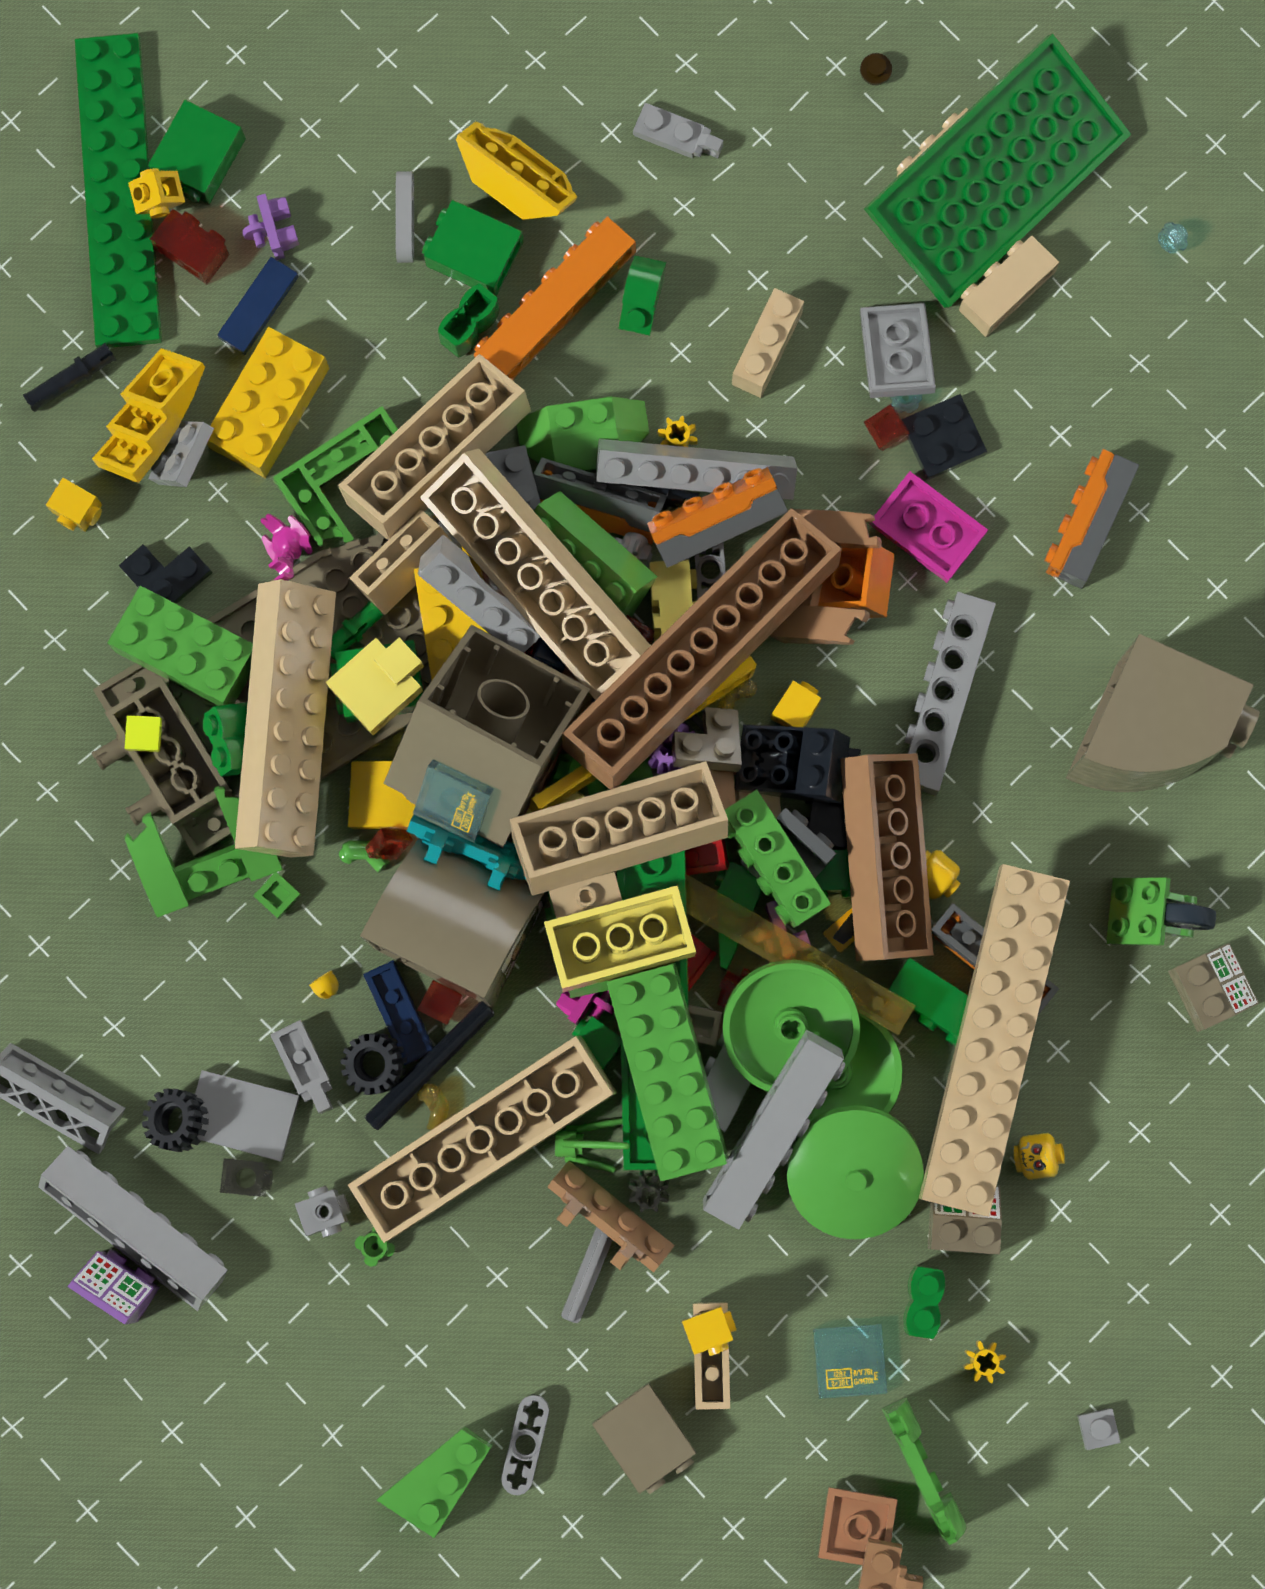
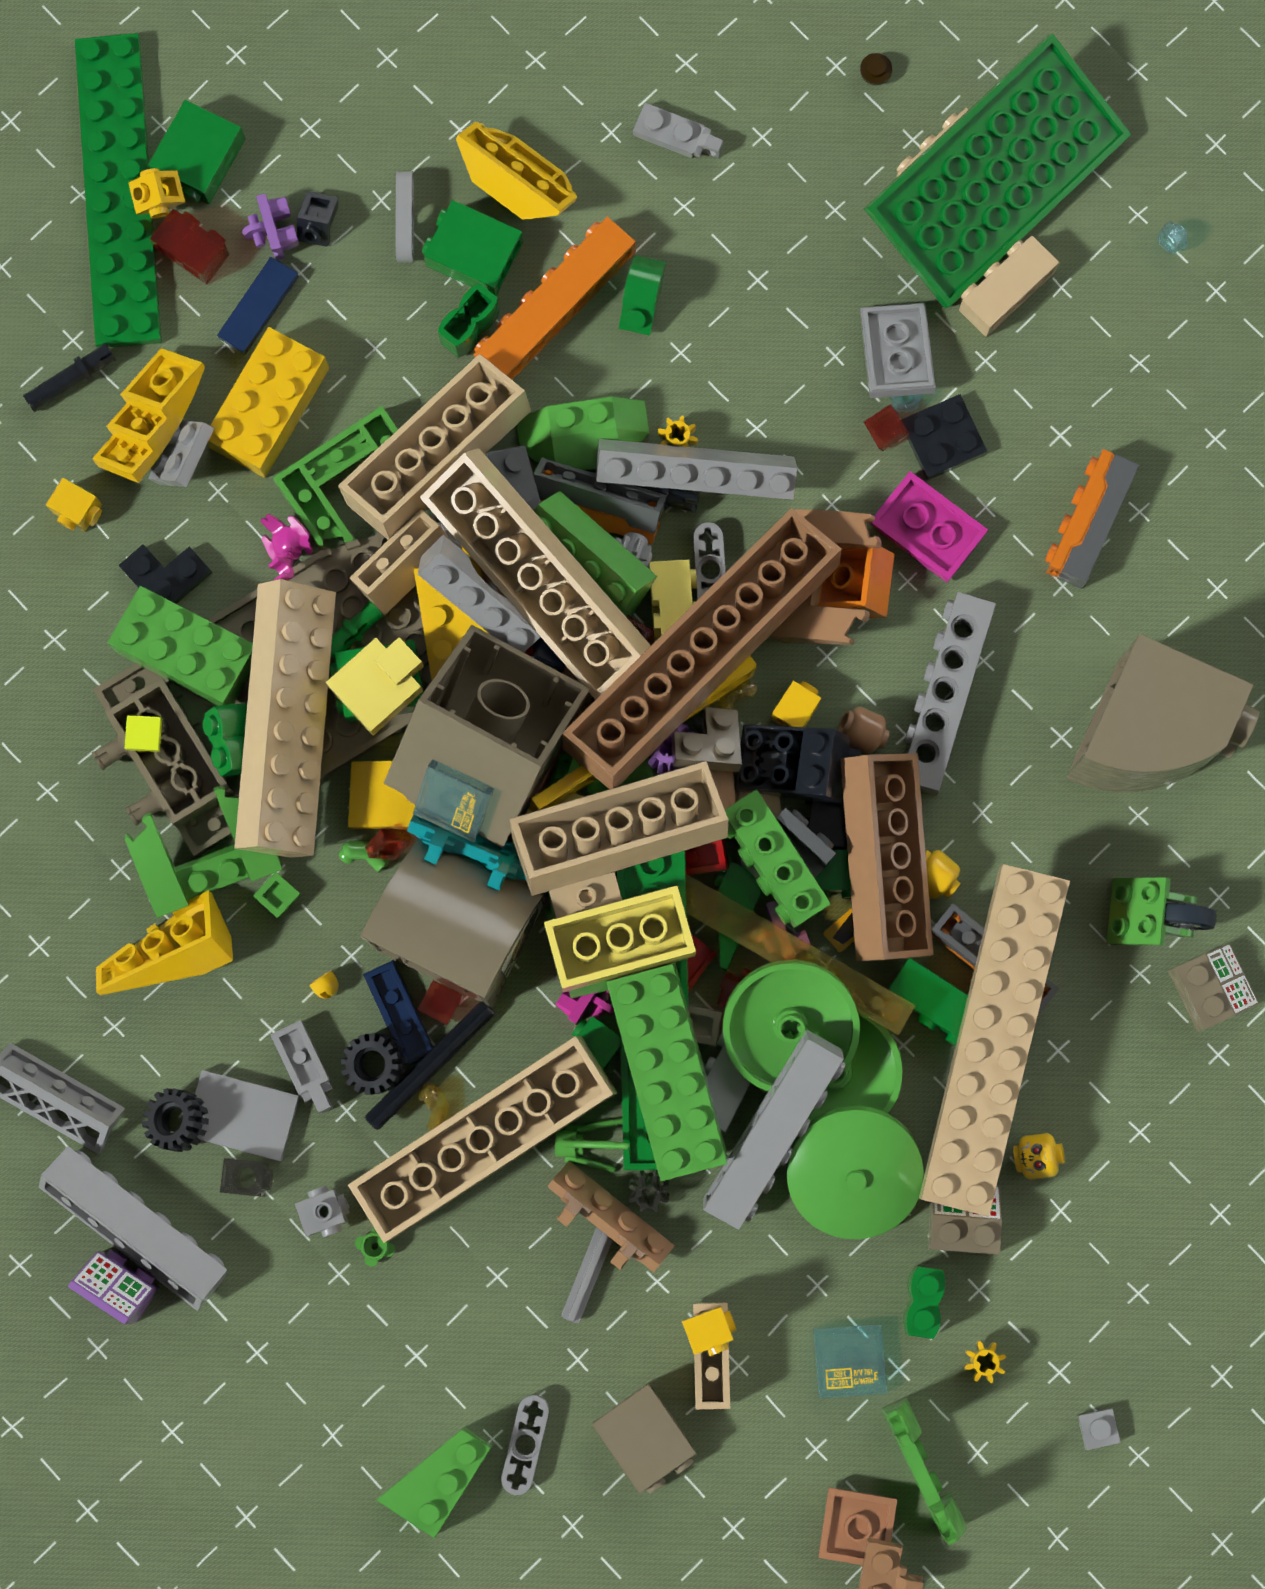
(180, 948): none -> yellow wedge
(316, 218): none -> black bracket
(717, 516): piece -> none
(767, 342): tan brick -> none
(865, 729): none -> medium nougat head

